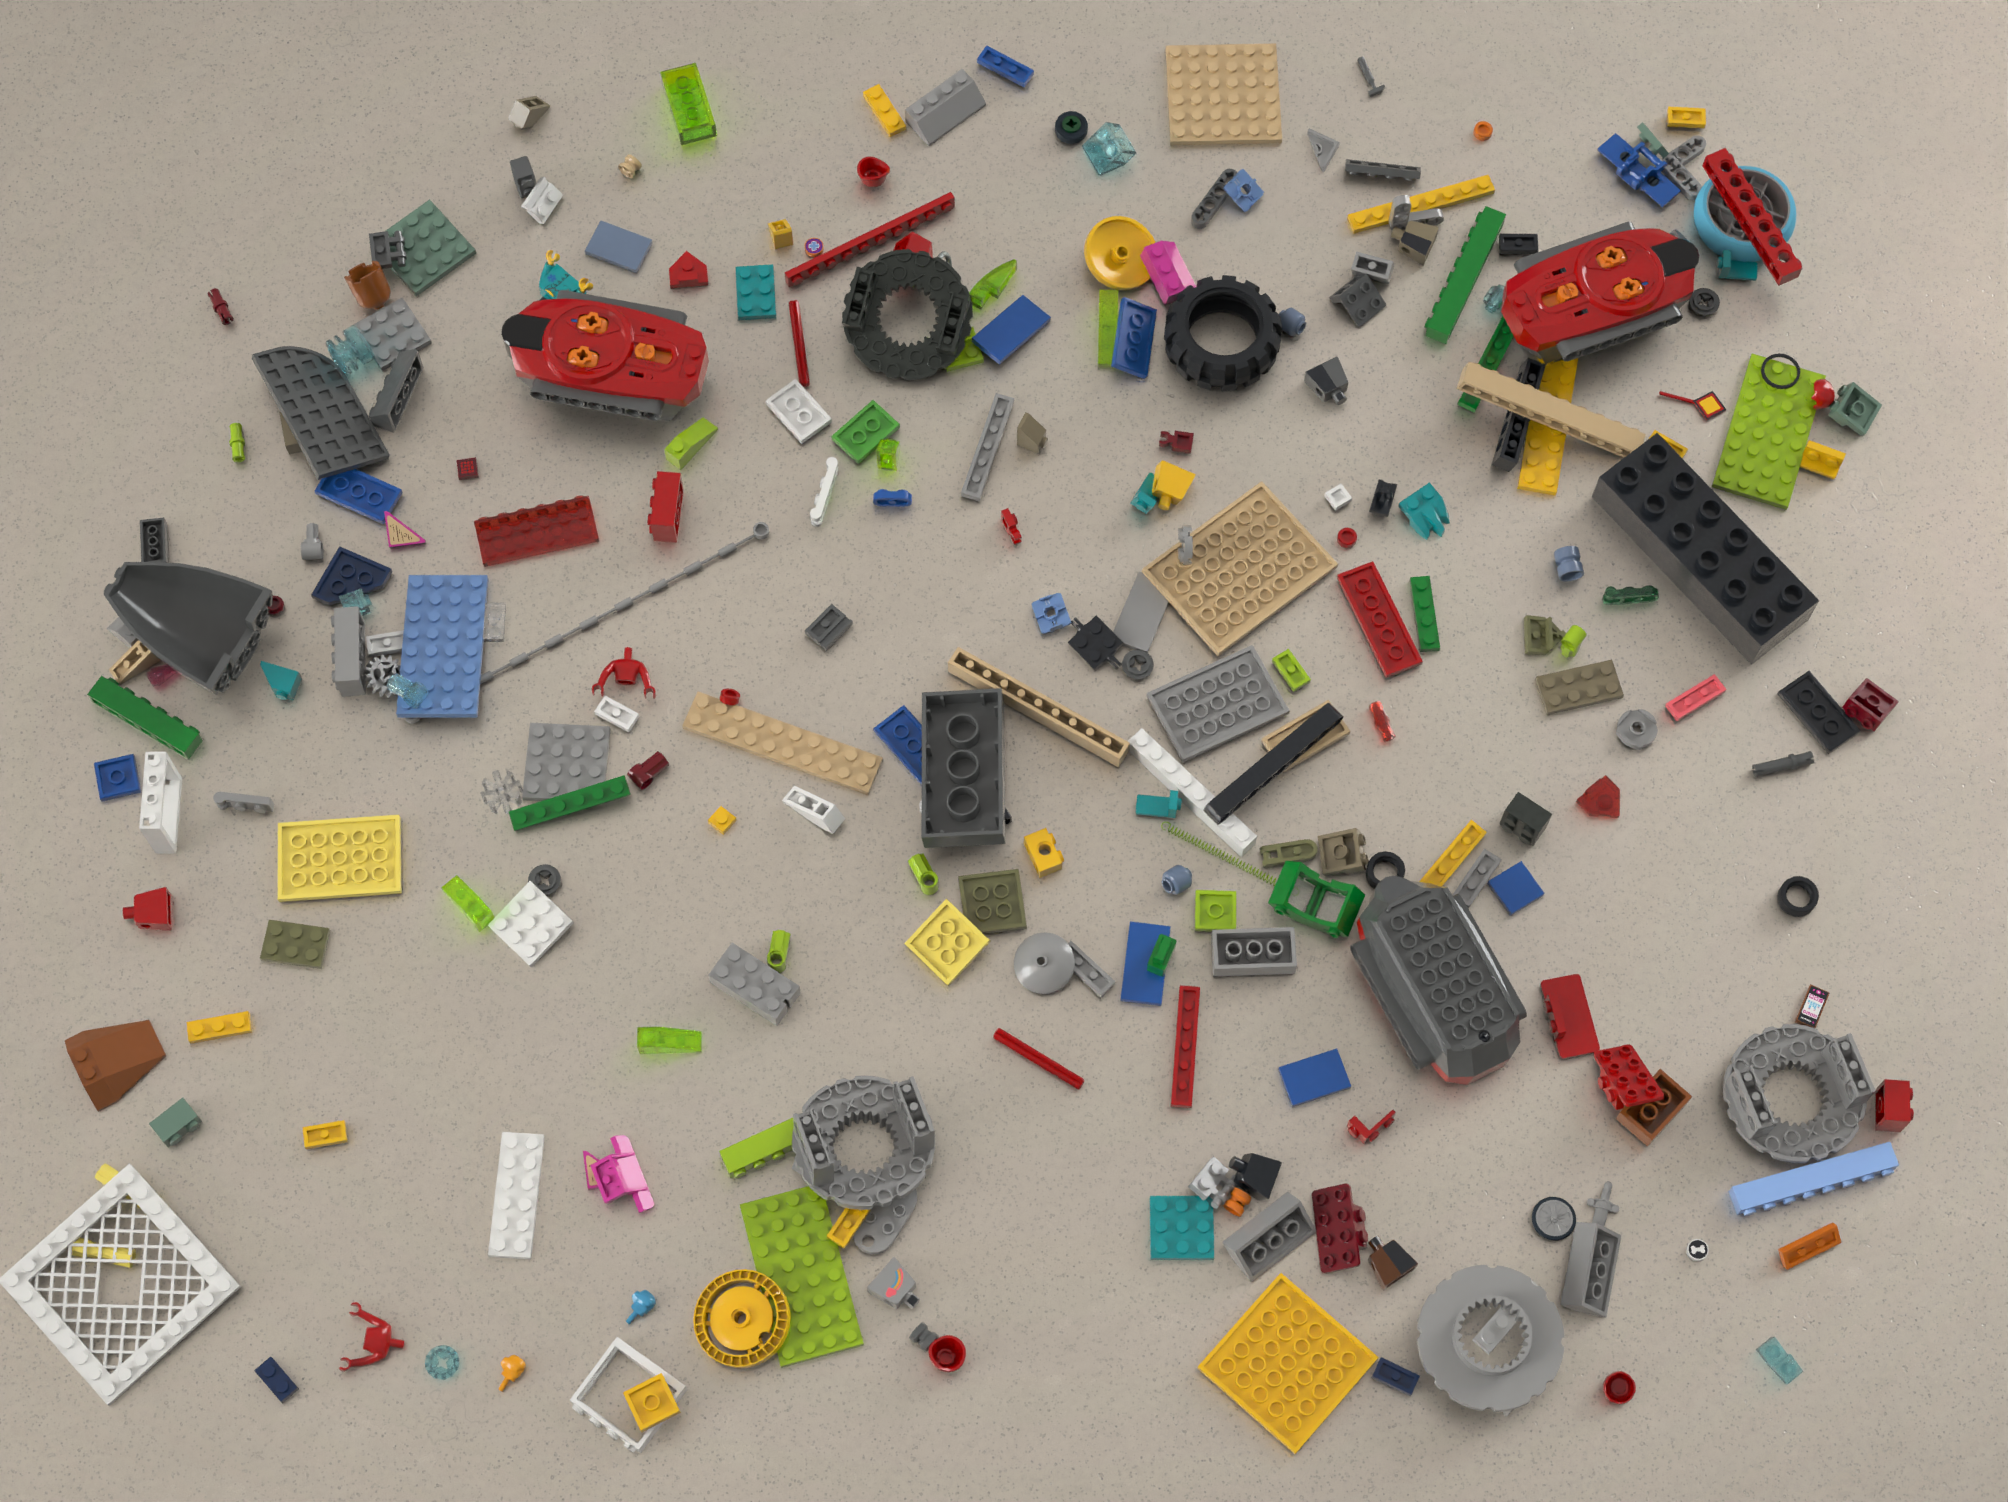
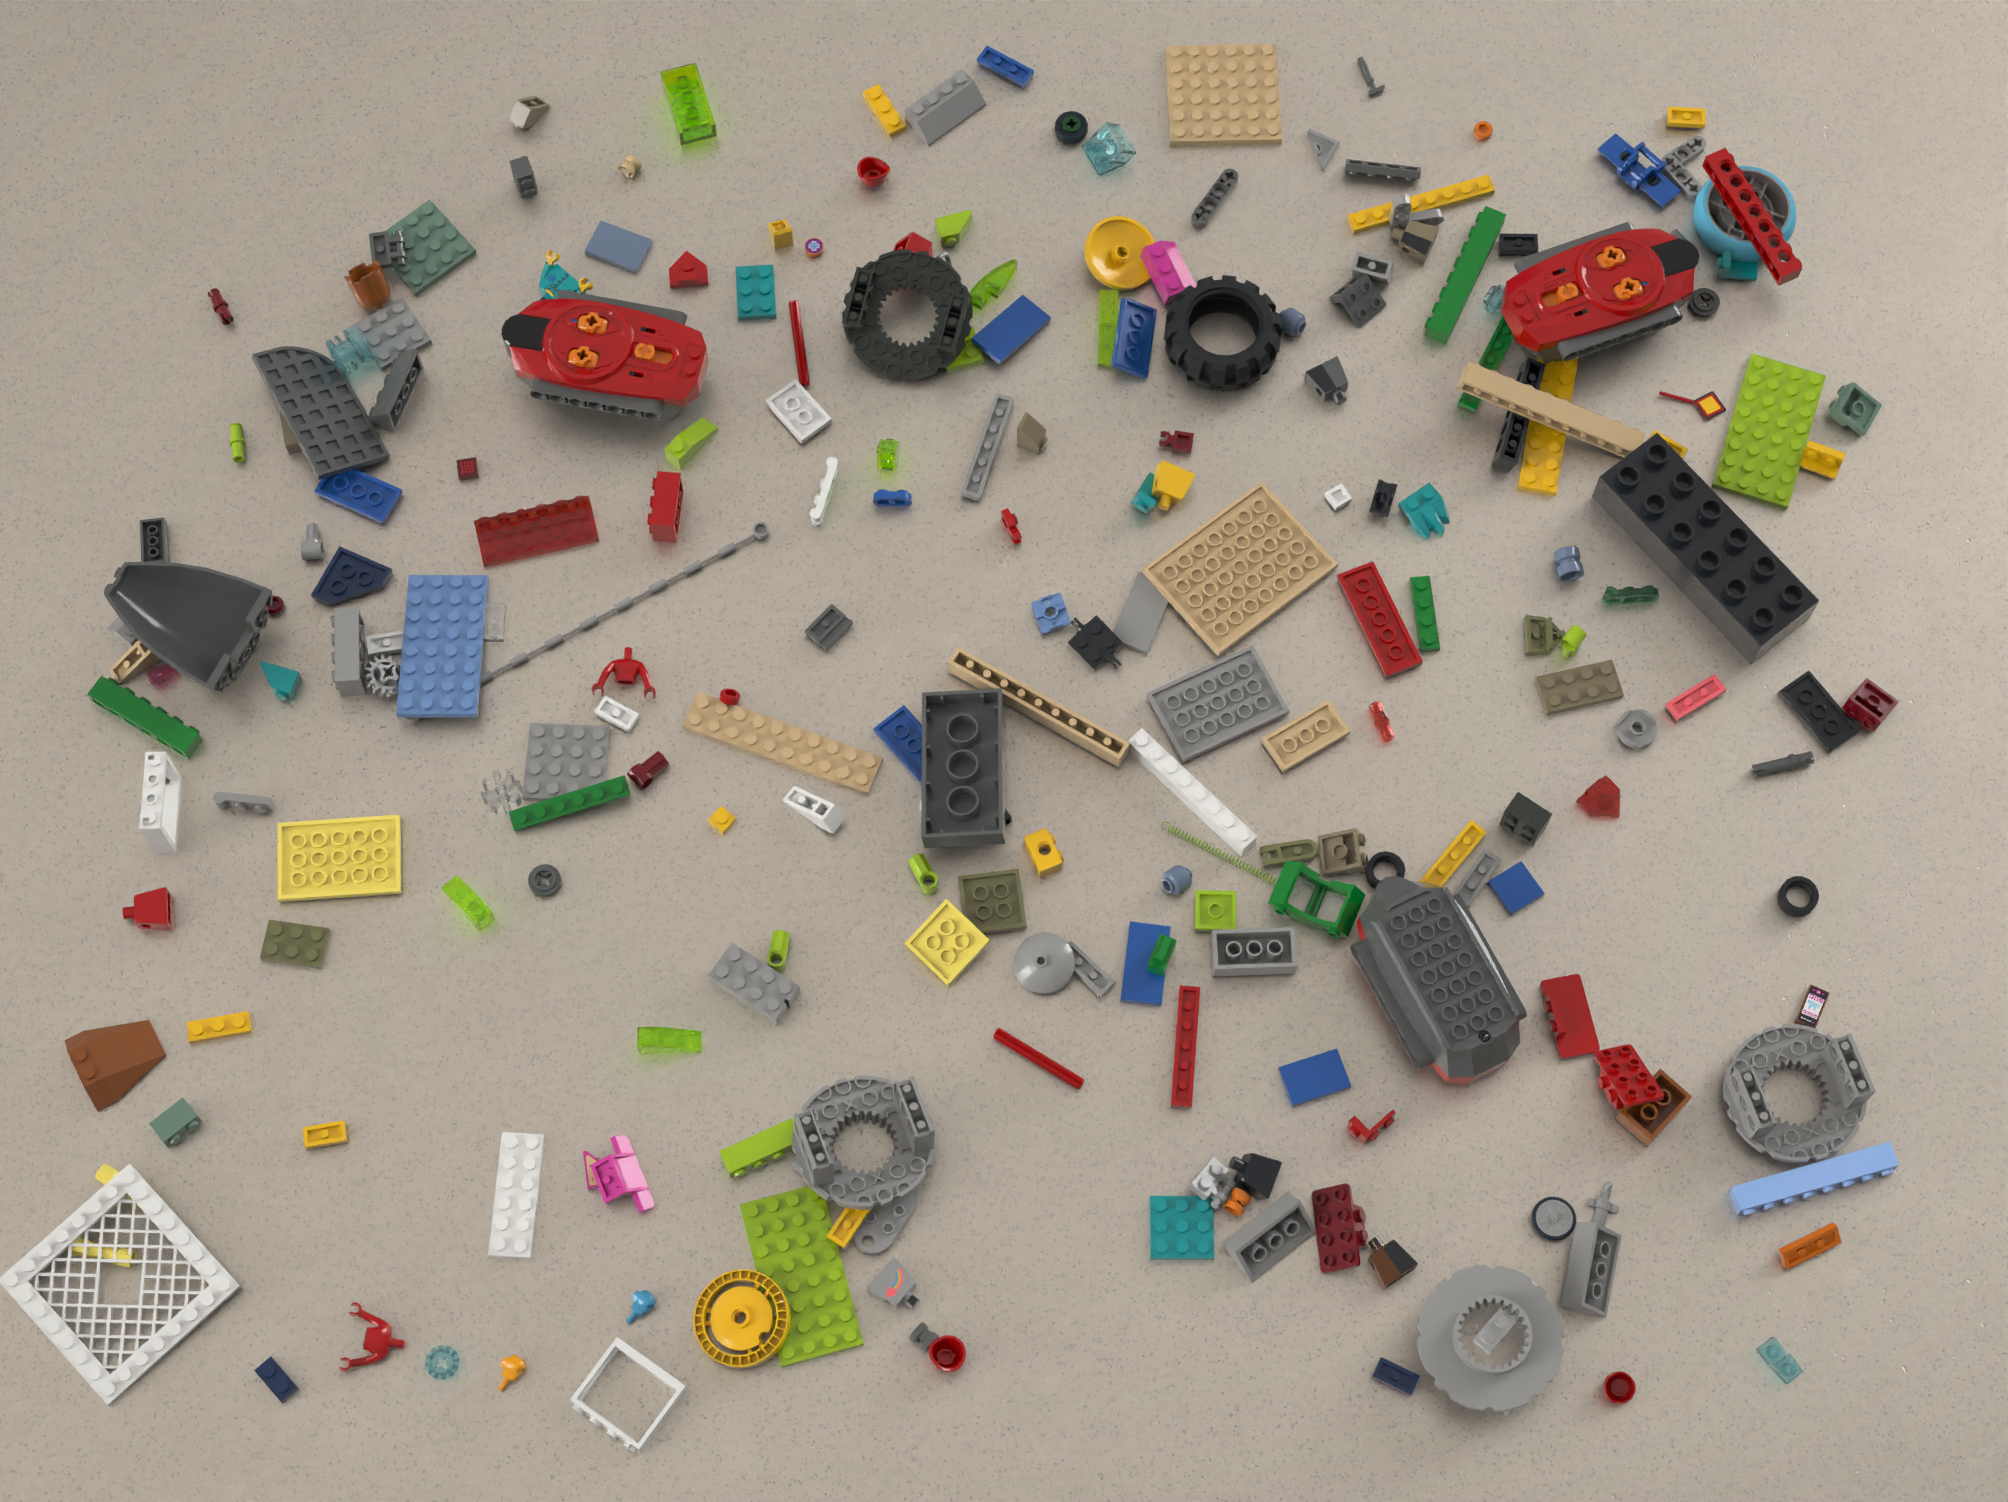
(117, 777): blue tile -> none
(356, 599): clear light blue brick -> none
(399, 533): tile -> none
(411, 692): clear light blue piece -> none
(530, 923): white plate -> none
(542, 200): white plate -> none
(651, 1402): yellow plate -> none
(863, 431): bright green plate -> none
(872, 238): red plate -> none
(953, 227): none -> lime slope
(1142, 658): dark grey gear -> none
(1158, 805): teal bracket -> none
(1186, 552): light grey plate -> none
(1253, 191): medium blue piece -> none
(1273, 763): black beam -> none
(1287, 1363): yellow plate -> none
(1291, 670): lime plate -> none
(1347, 537): red tile -> none
(1656, 147): sand green plate -> none
(1697, 1250): tile -> none
(1775, 385): black piece -> none
(1824, 394): red hair -> none
(1893, 1105): red brick -> none

